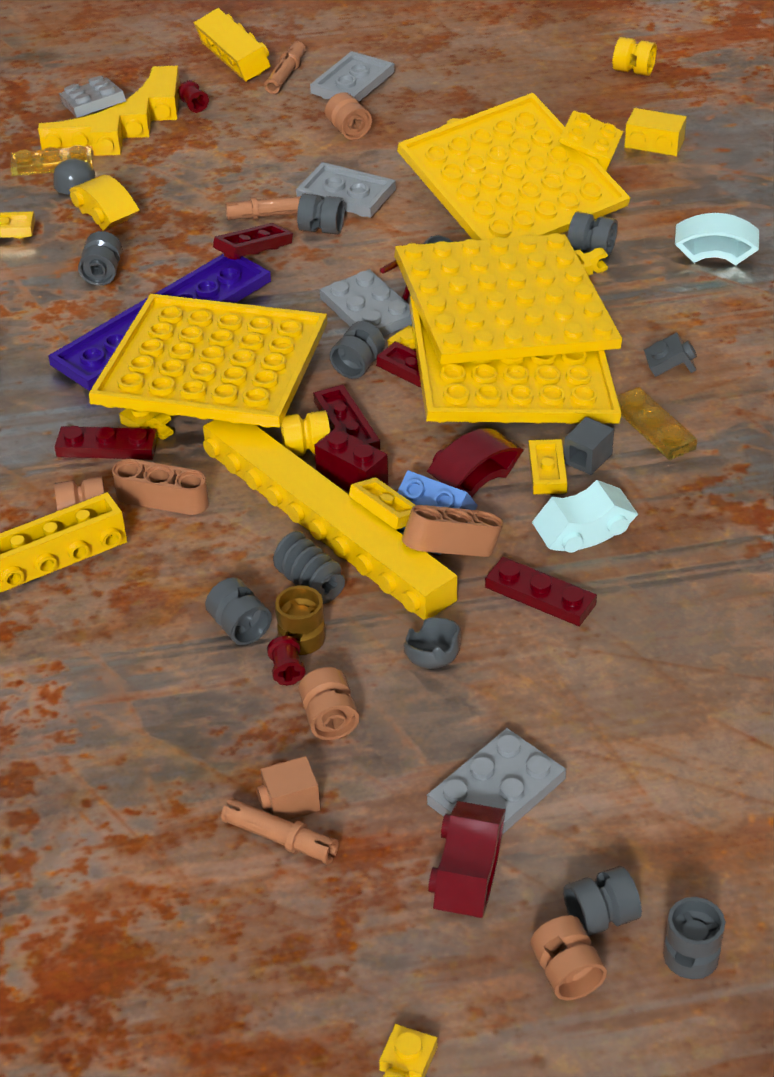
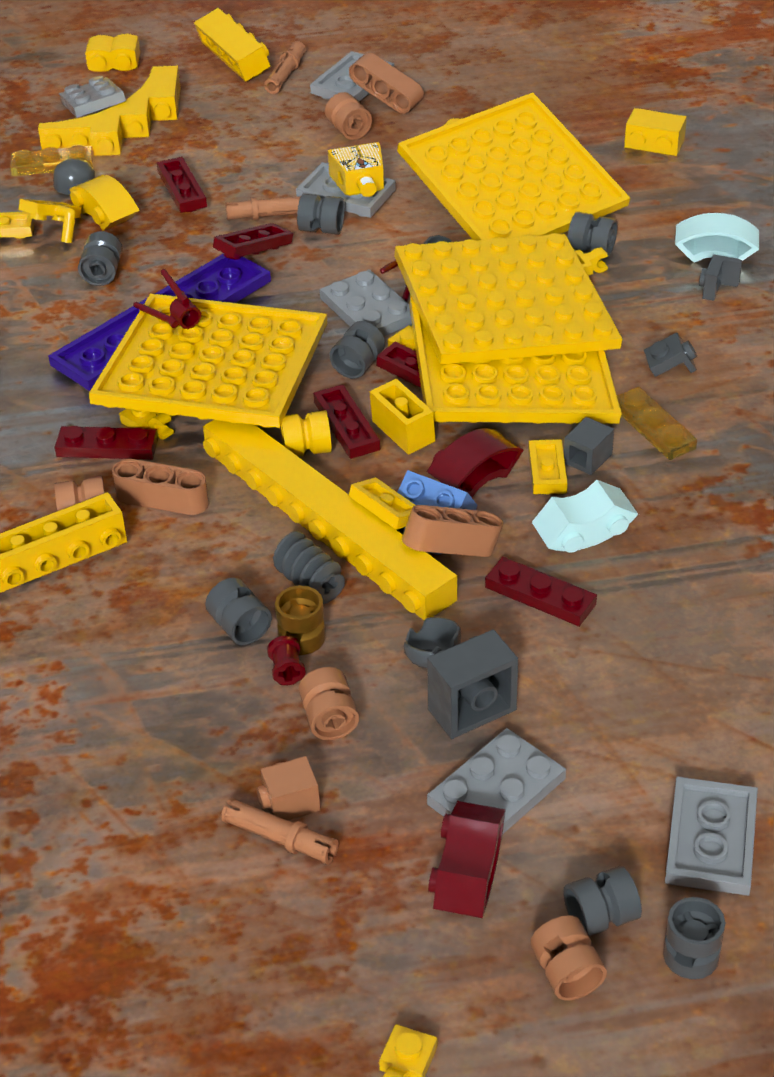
(58, 210): none -> yellow plate
(117, 53): none -> yellow brick
(181, 185): none -> dark red plate
(182, 310): none -> dark red plant
(195, 98): dark red bush -> none
(349, 460): dark red brick -> none
(357, 169): none -> yellow torso
(386, 83): none -> nougat beam
(402, 416): none -> yellow brick
(472, 683): none -> dark grey brick
(591, 137): yellow bracket -> none
(625, 56): yellow wheel -> none
(712, 836): none -> light grey plate
(720, 271): none -> dark grey bracket

